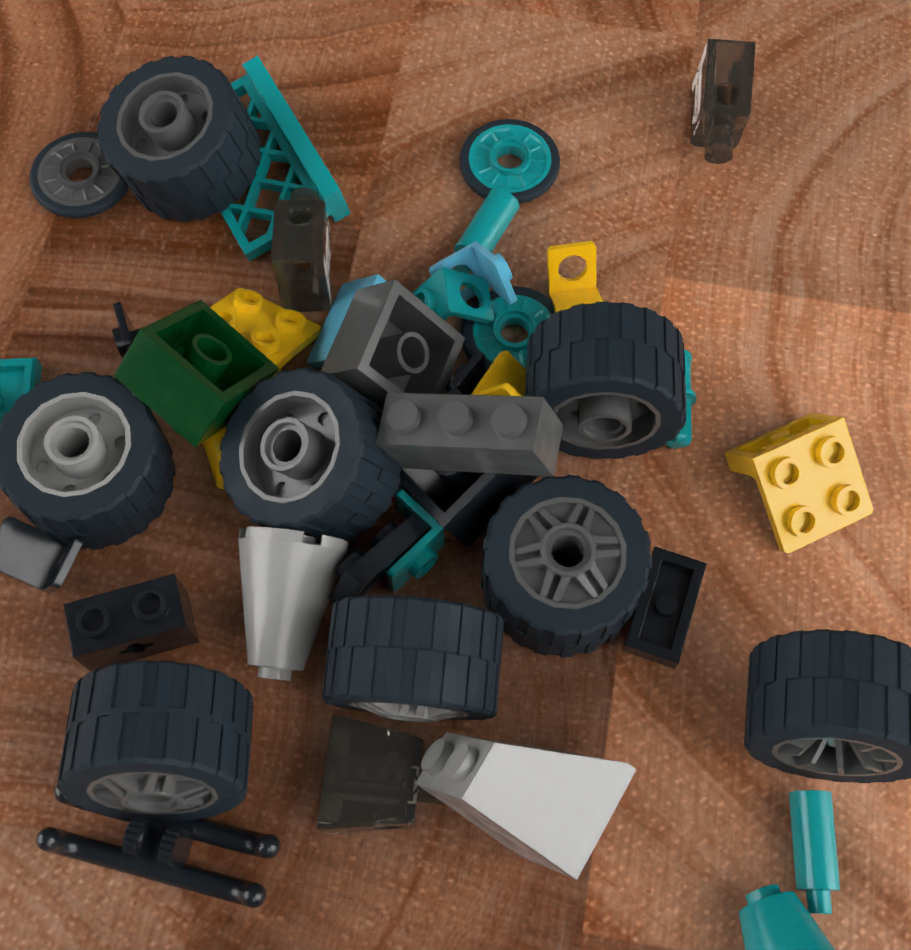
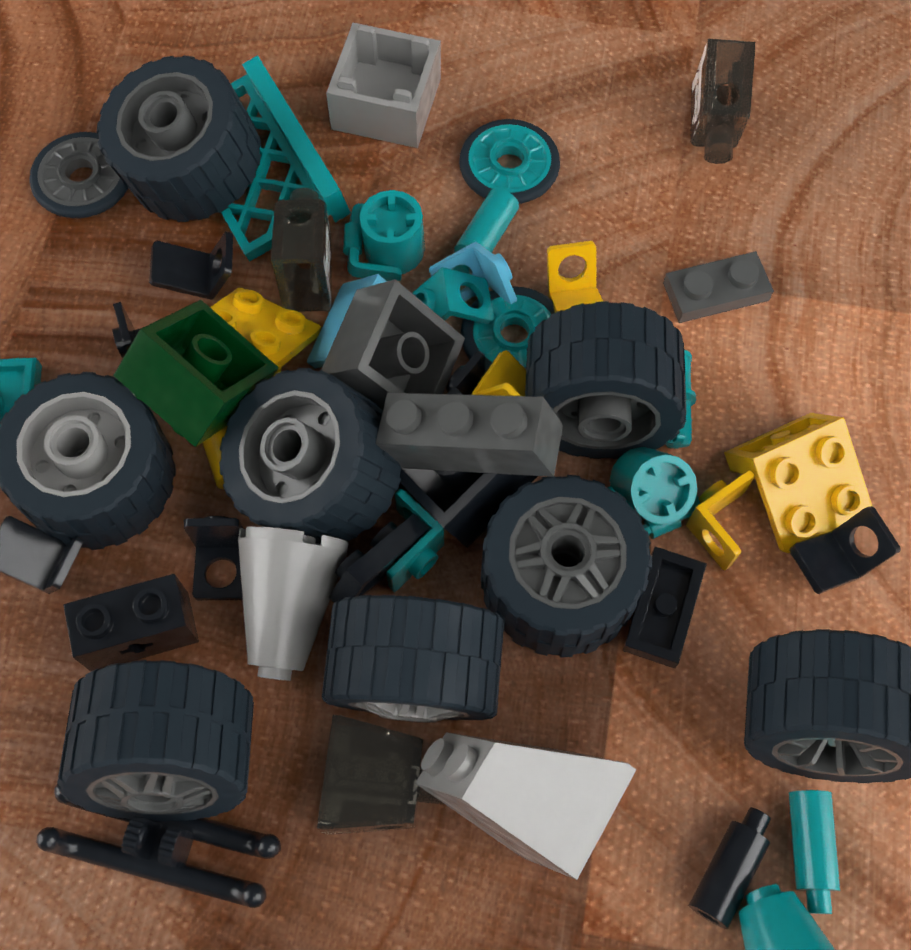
(191, 270): none -> black bracket
(214, 540): none -> black bracket
(384, 85): none -> light grey container
(391, 236): none -> teal piece
(657, 487): none -> teal piece
(703, 521): none -> yellow bracket
(717, 287): none -> dark grey plate
(732, 869): none -> black cylinder
(835, 559): none -> black bracket

